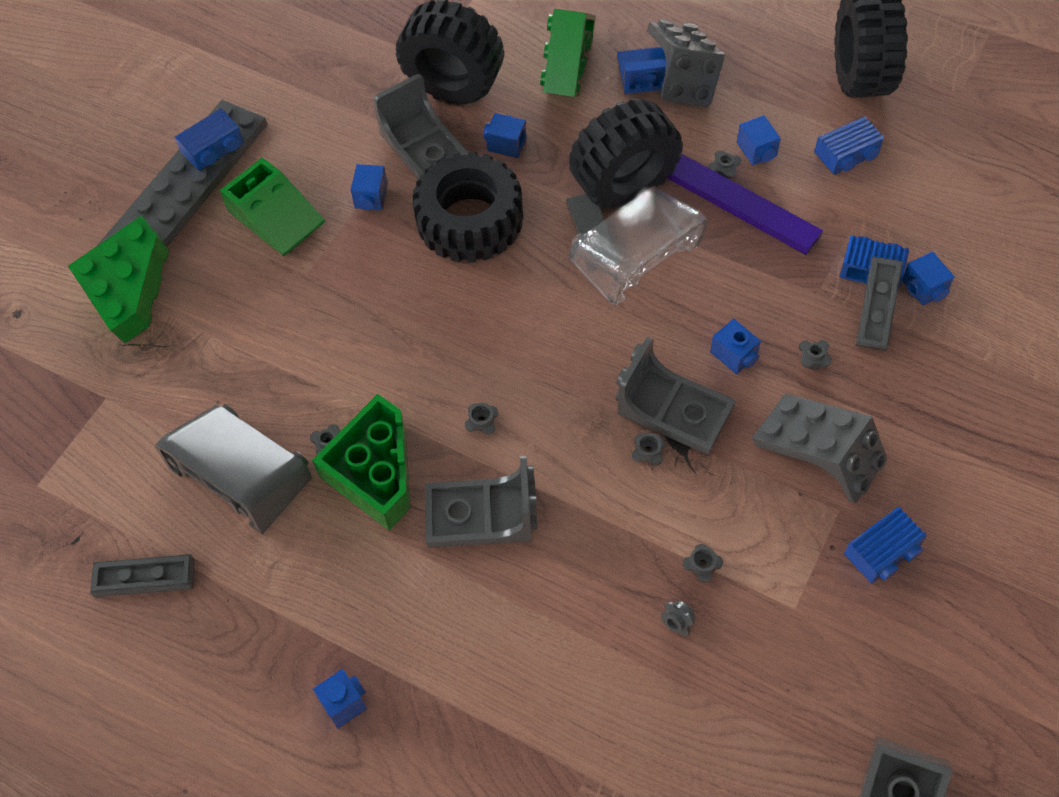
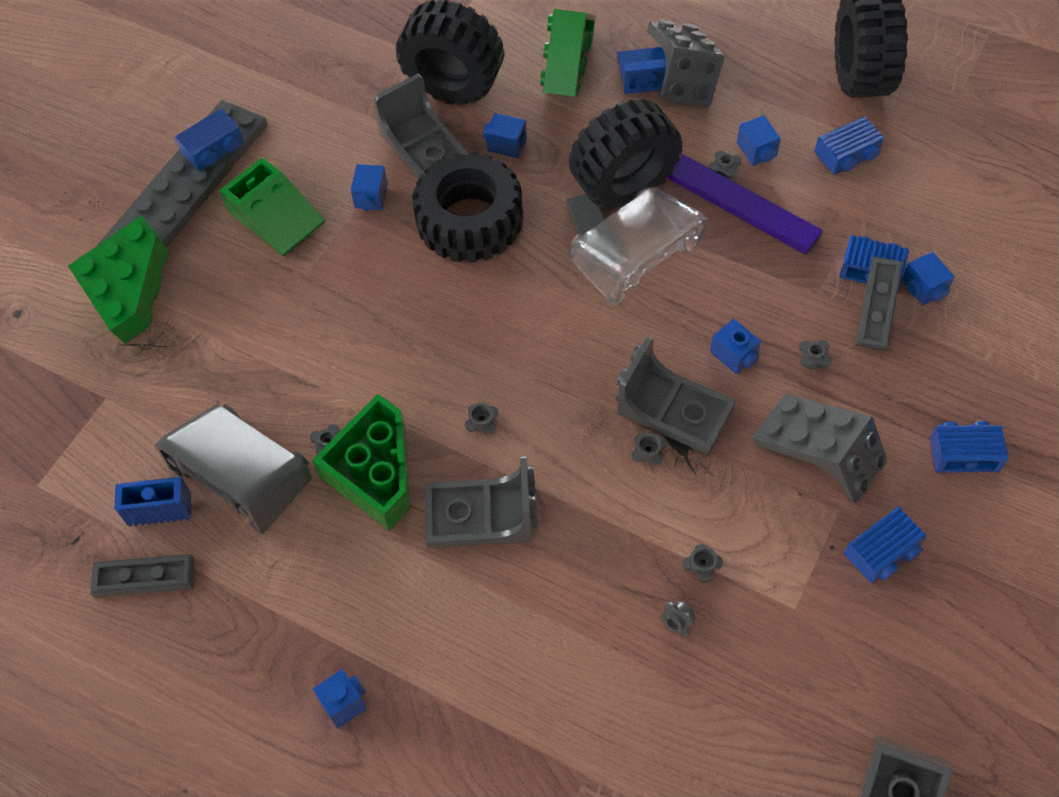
(153, 501): none -> blue brick
(968, 447): none -> blue brick

